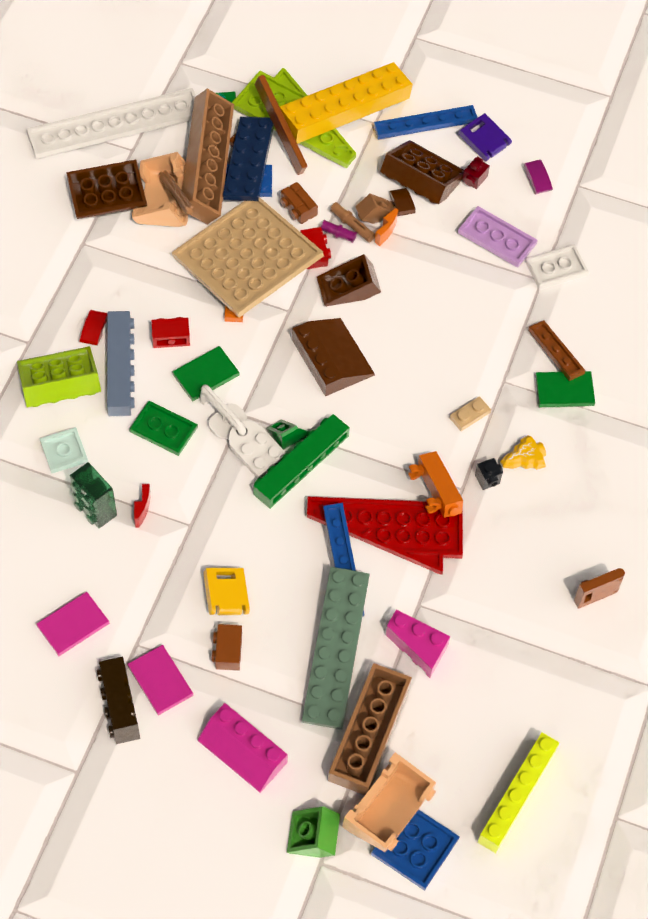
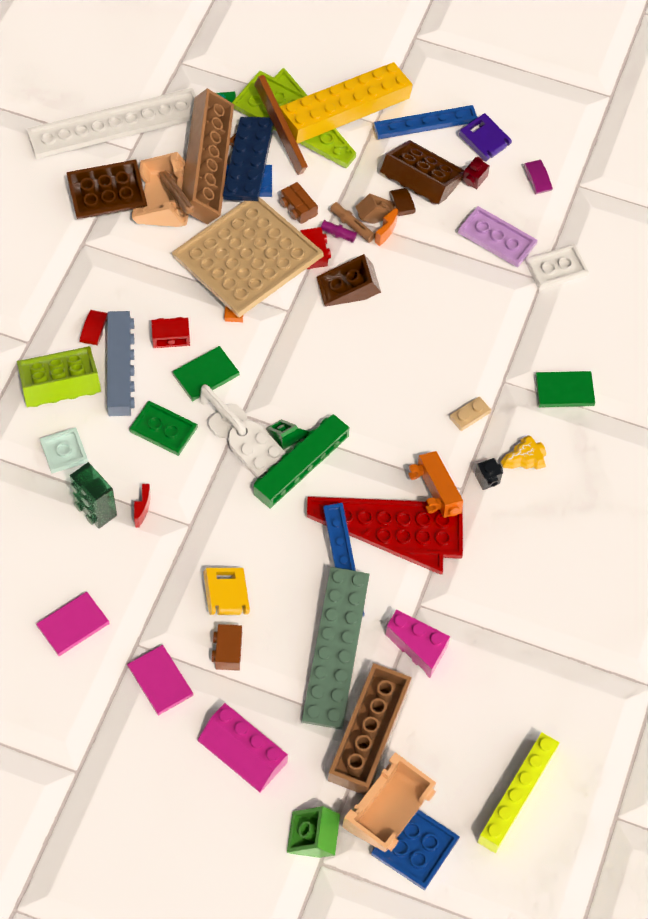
(119, 700): dark brown wedge -> none
(331, 354): reddish brown slope -> none
(556, 350): dark orange tile -> none
(599, 588): container -> none

